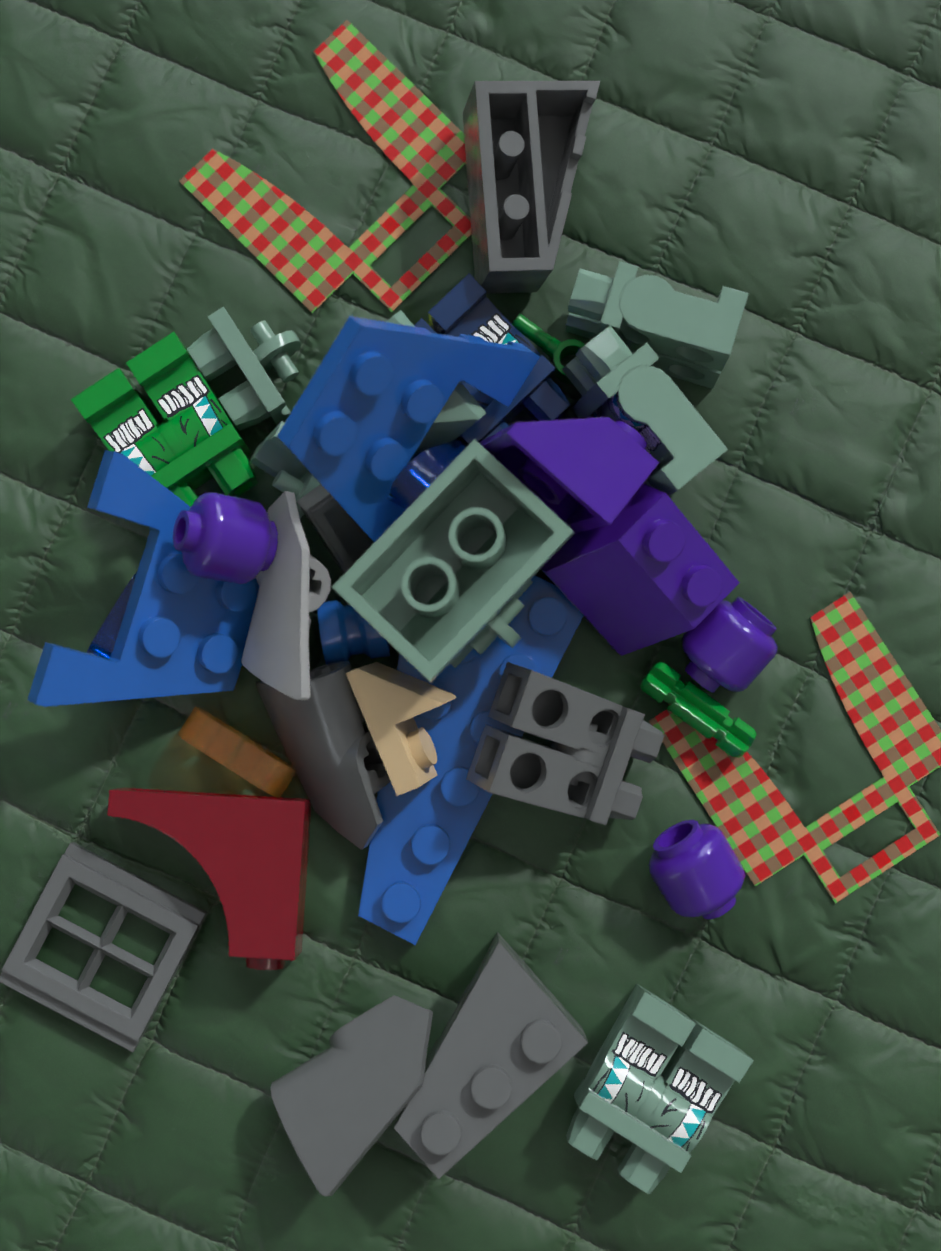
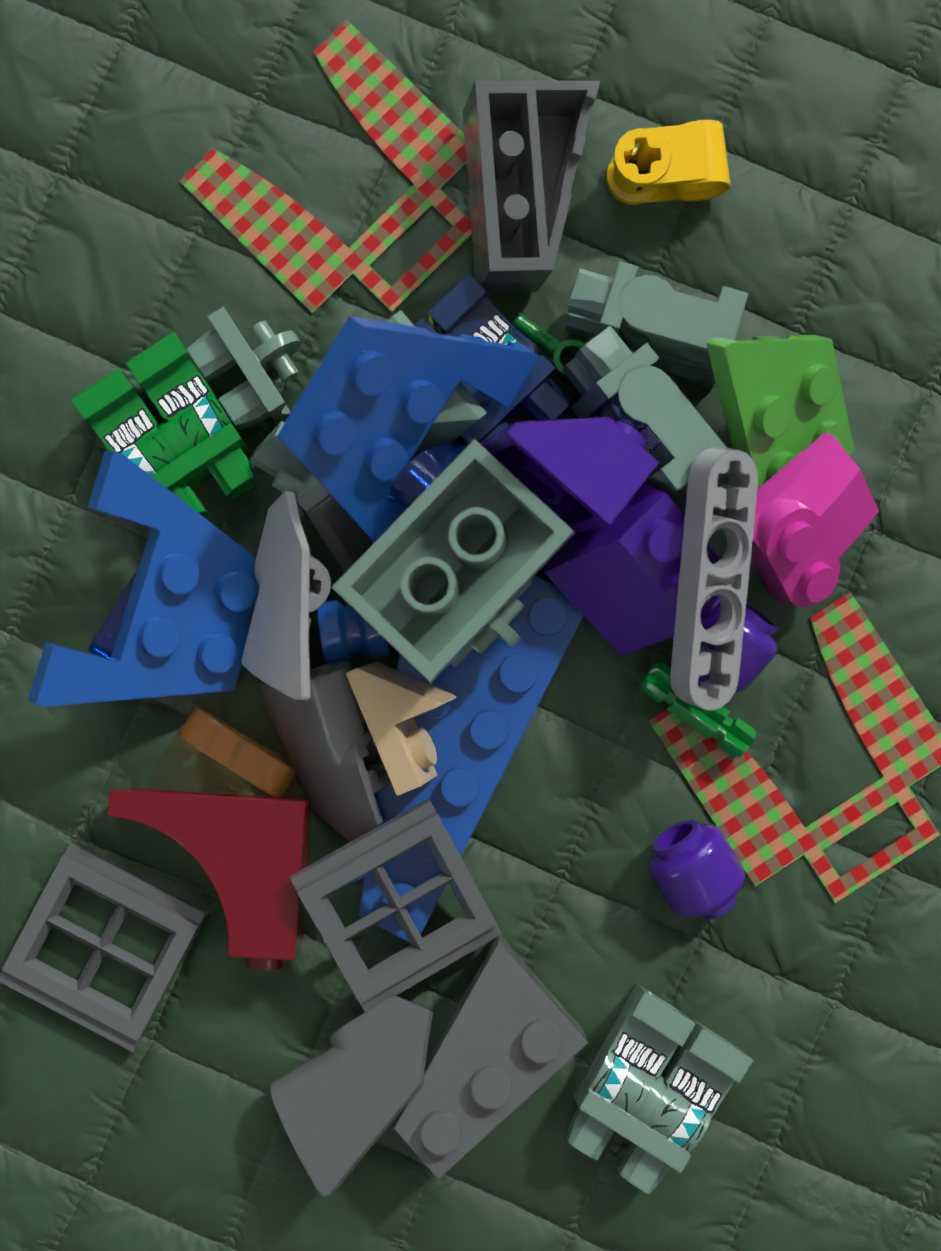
(225, 538): dark purple head -> none
(368, 856): none -> dark grey piece
(587, 754): dark grey hips -> none
(679, 160): none -> yellow piece
(725, 578): none -> light grey beam
(779, 396): none -> bright green wing
(808, 521): none -> dark pink slope

